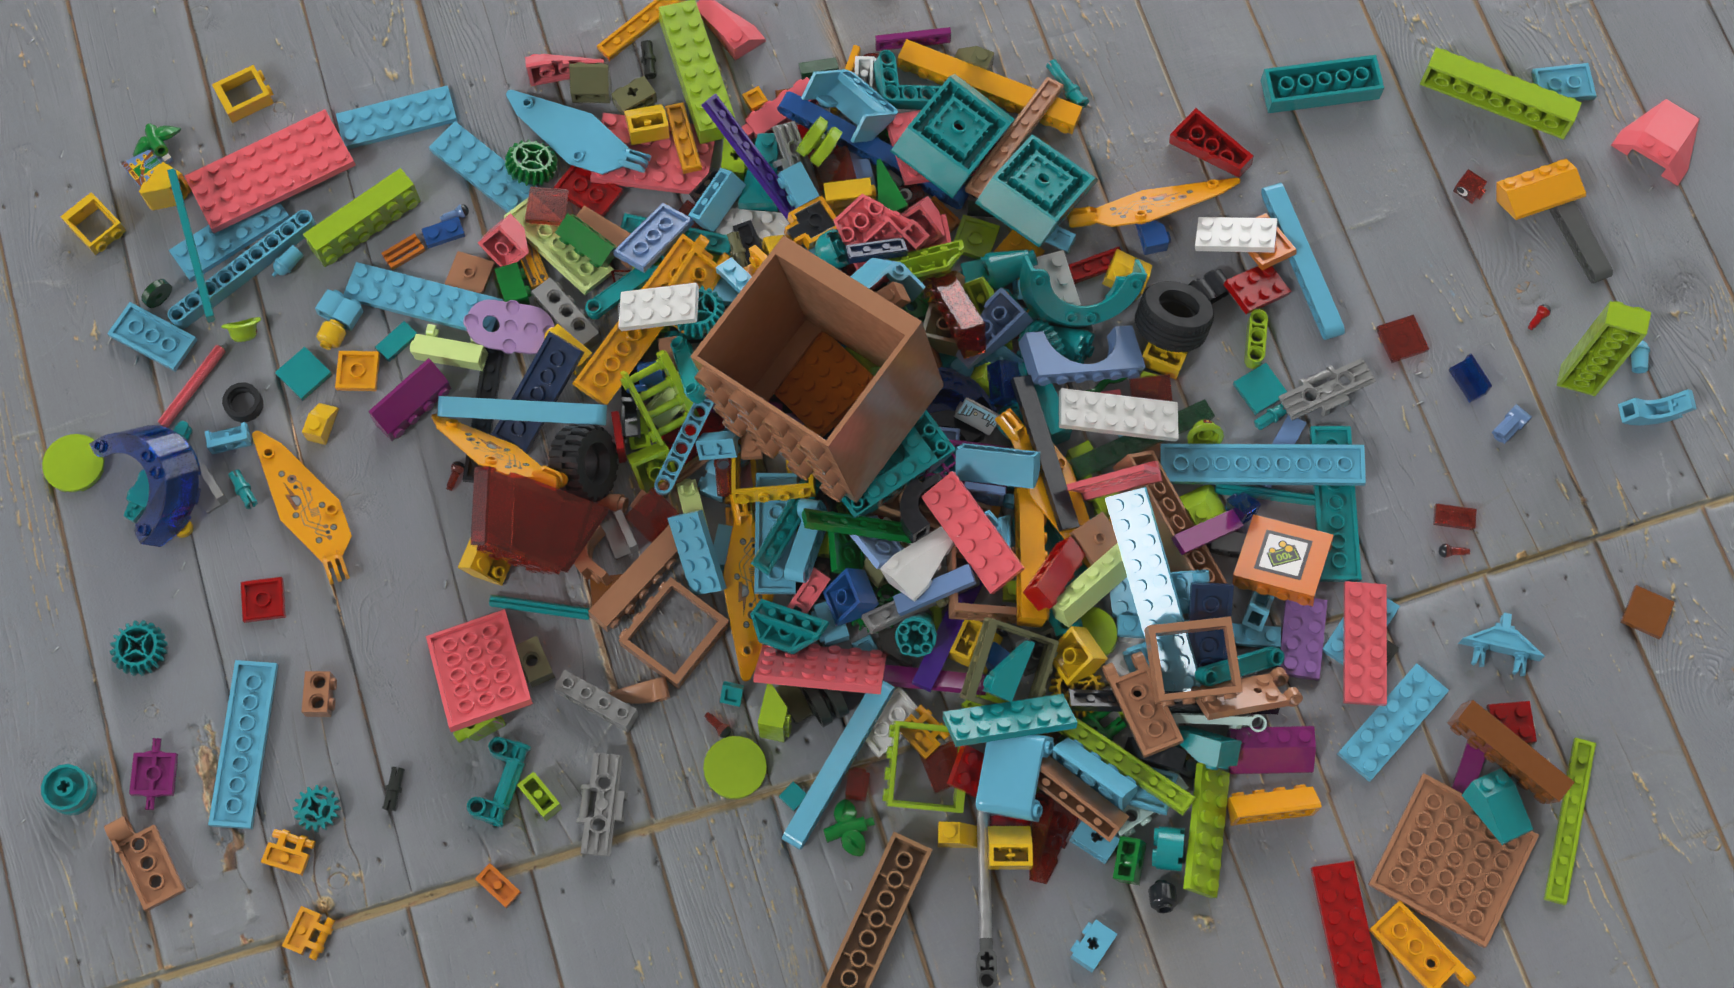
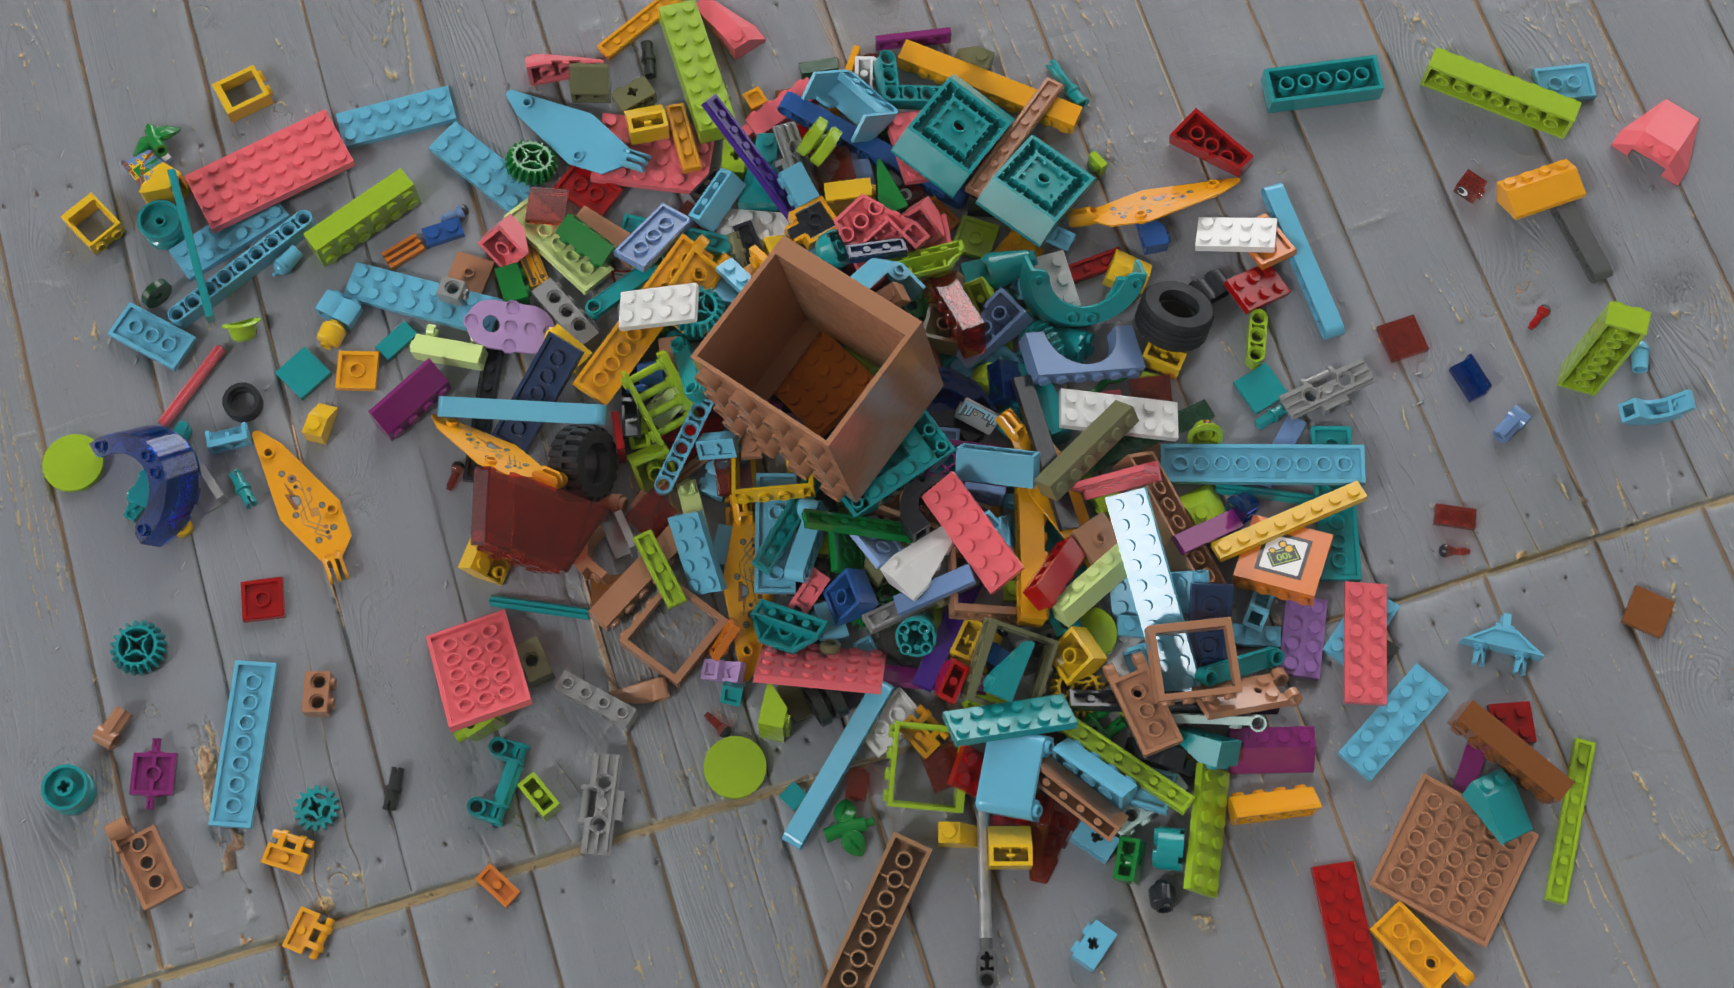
(110, 733): none -> nougat piece
(160, 224): none -> teal wheel
(448, 285): none -> light grey brick
(659, 569): none -> lime tile
(723, 671): none -> lavender slope
(726, 636): none -> orange plate
(830, 646): none -> olive tile
(950, 680): none -> red slope
(1086, 450): none -> olive brick
(1097, 163): none -> lime plate
(1288, 521): none -> yellow plate

